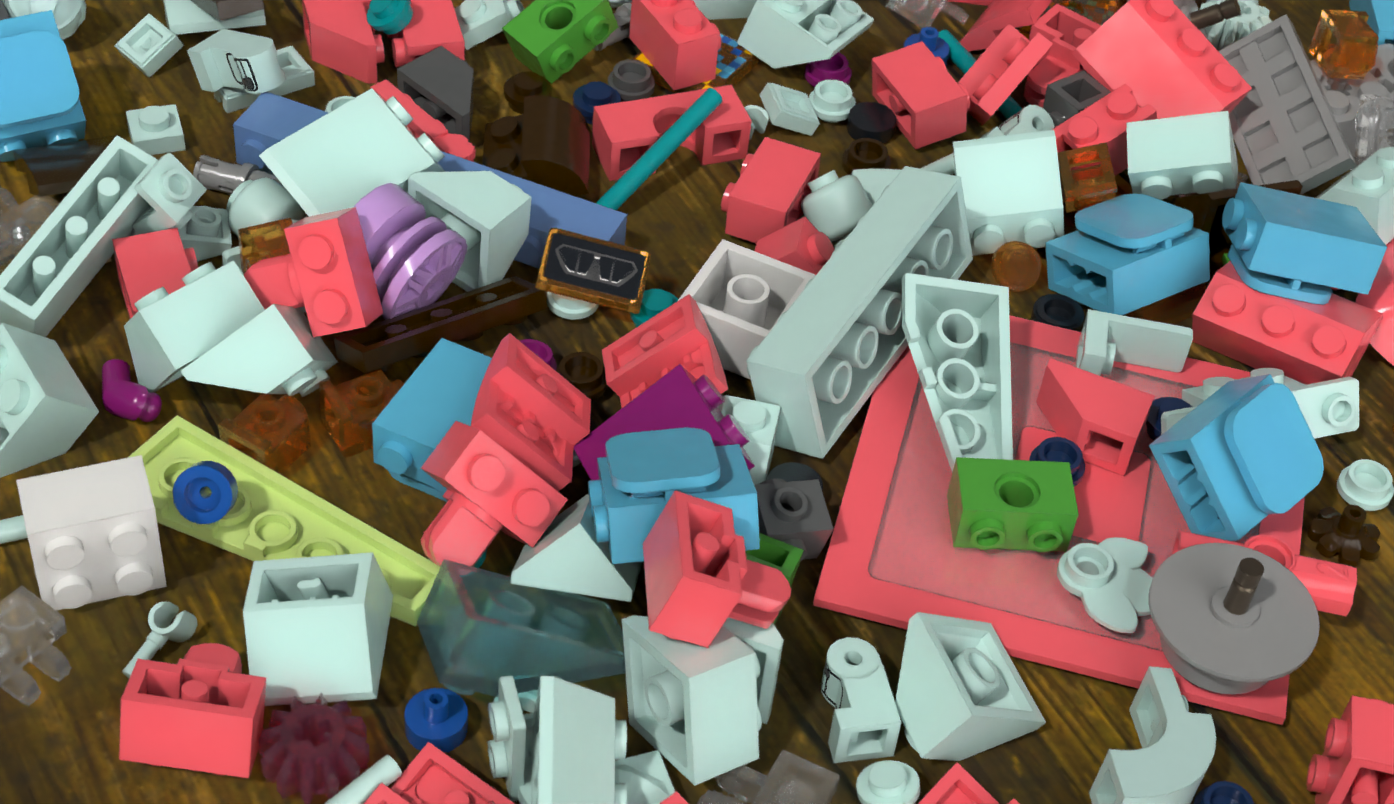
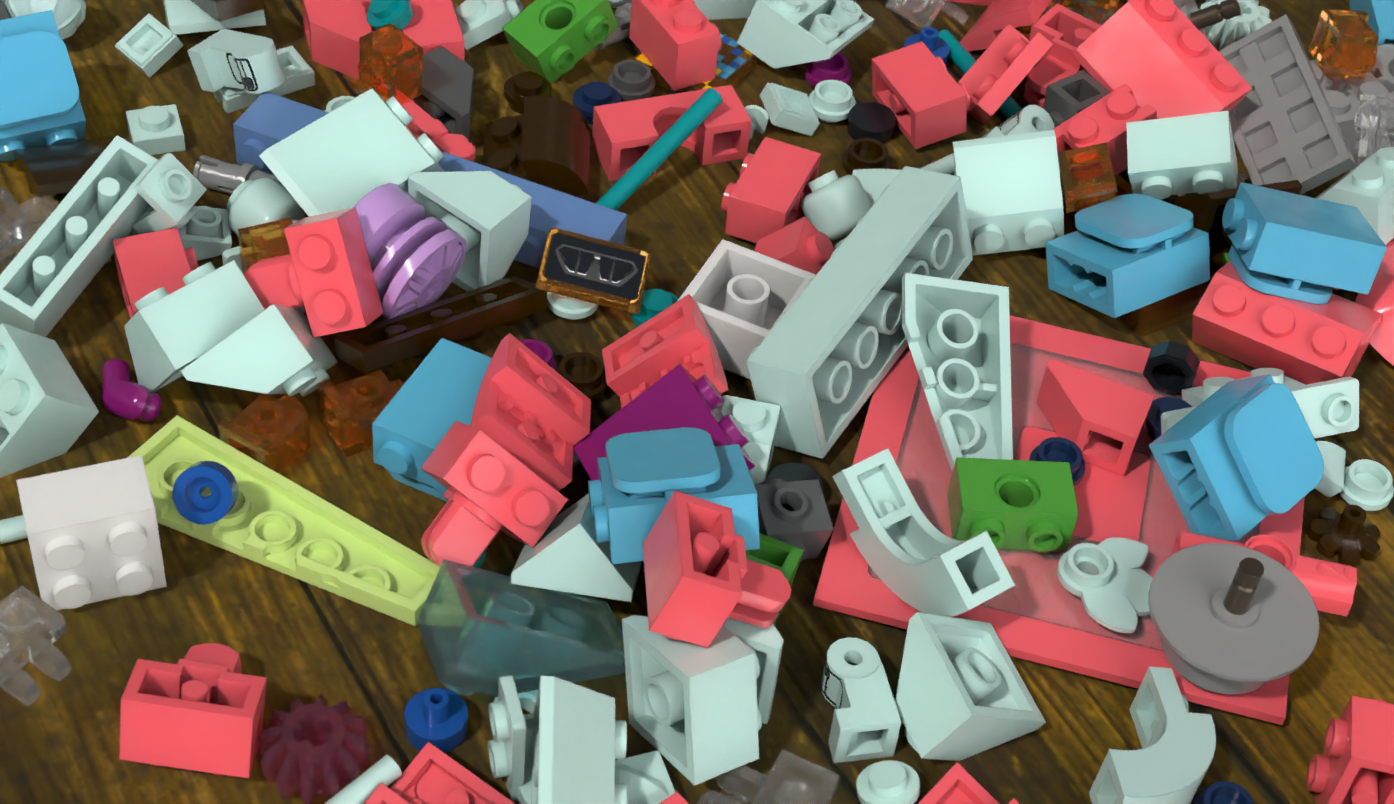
(159, 621): light aqua hand -> none
(317, 627): light aqua slope -> none
(389, 64): none -> clear orange brick
(909, 552): none -> light aqua arch
(1016, 266): clear orange plate -> none
(1058, 311): black tile -> none
(1131, 341): light aqua bracket -> none
(1171, 367): none -> black tile
(1334, 468): none -> light aqua tile

